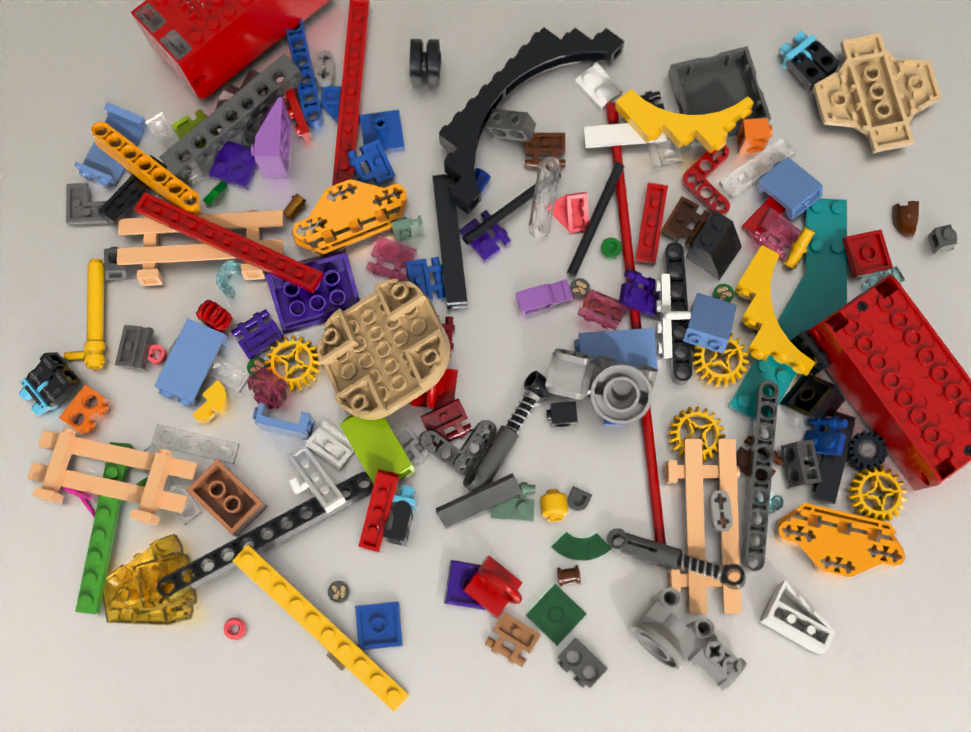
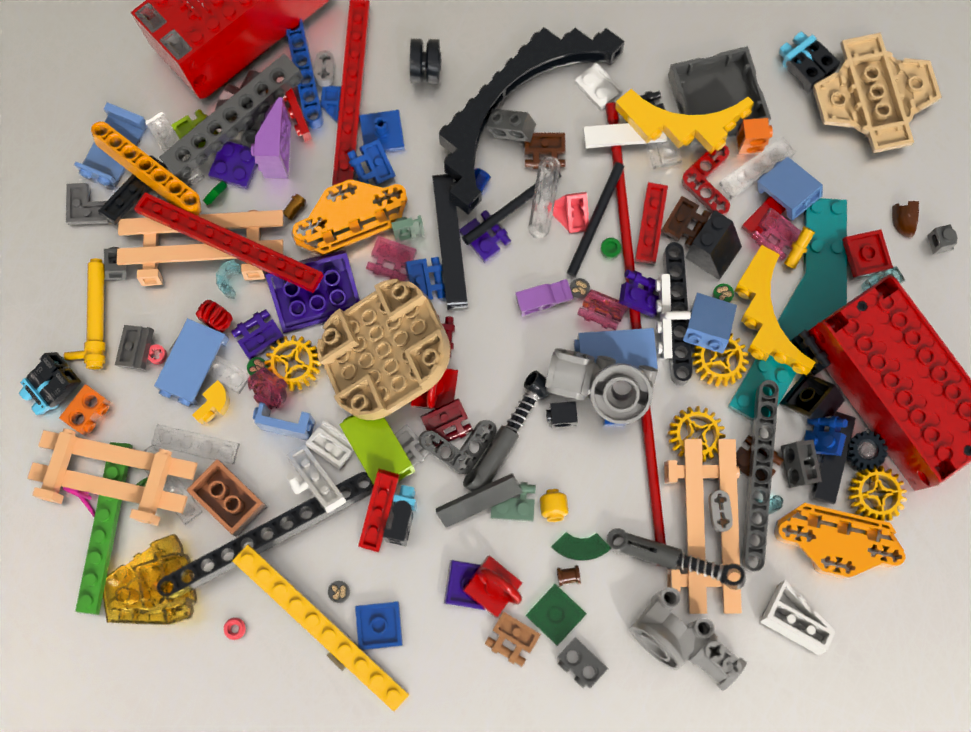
(578, 499): dark grey tile -> none

